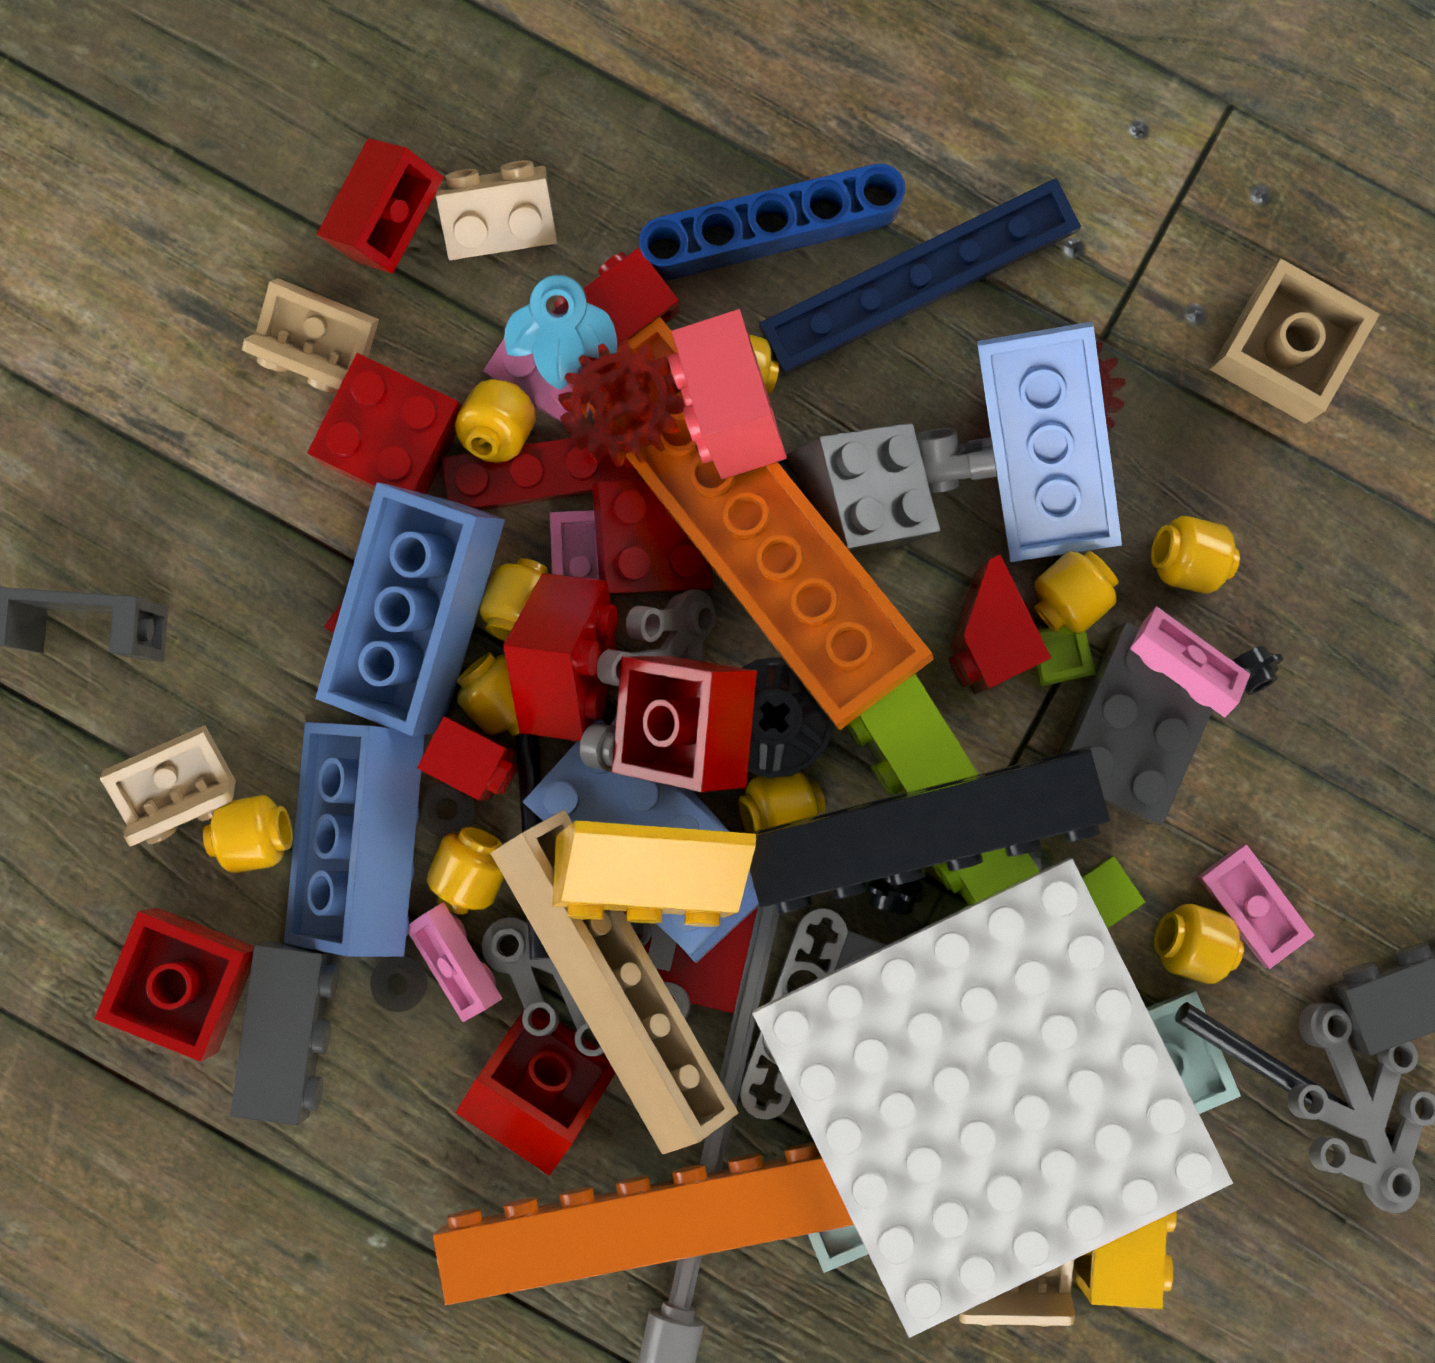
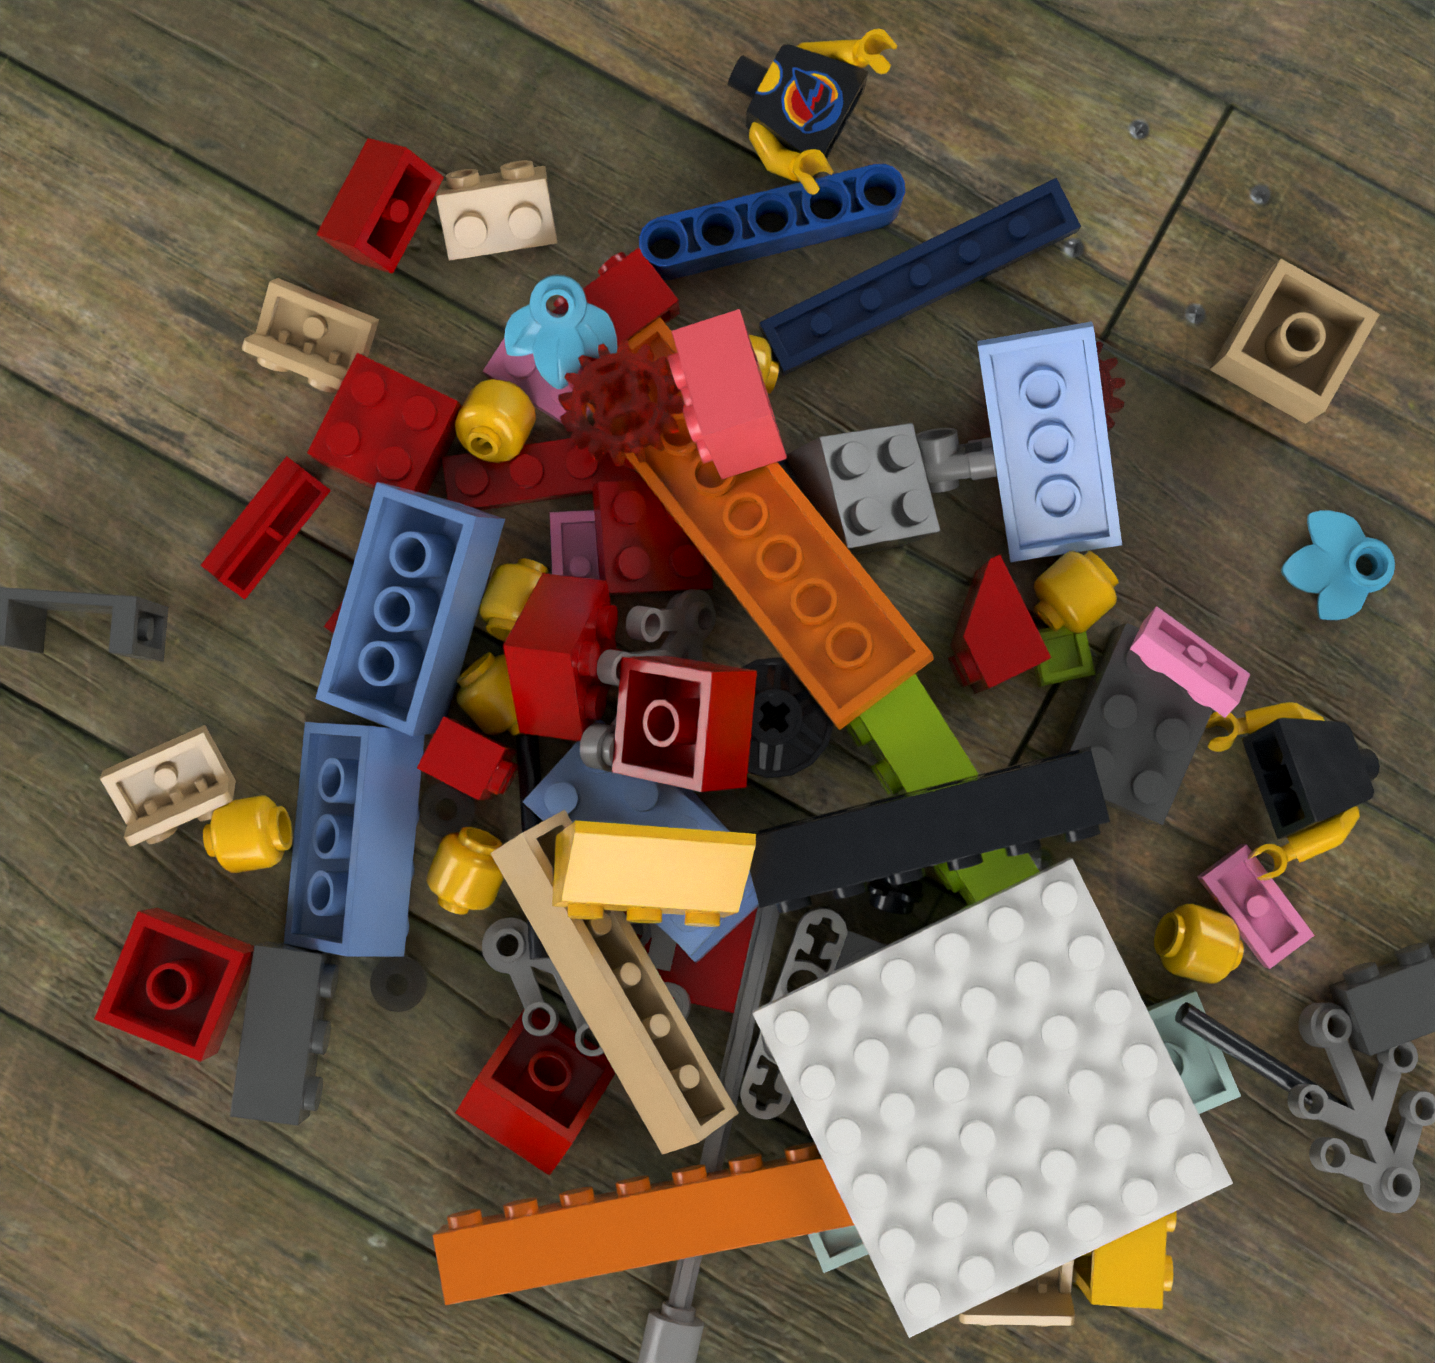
(265, 528): none -> red piece
(453, 962): bright pink plate -> none
(779, 801): yellow head -> none
(806, 101): none -> torso
(1112, 891): lime tile -> none
(1195, 554): yellow head -> none
(1261, 668): black plate -> none
(1306, 776): none -> black torso
(1330, 565): none -> medium azure plate

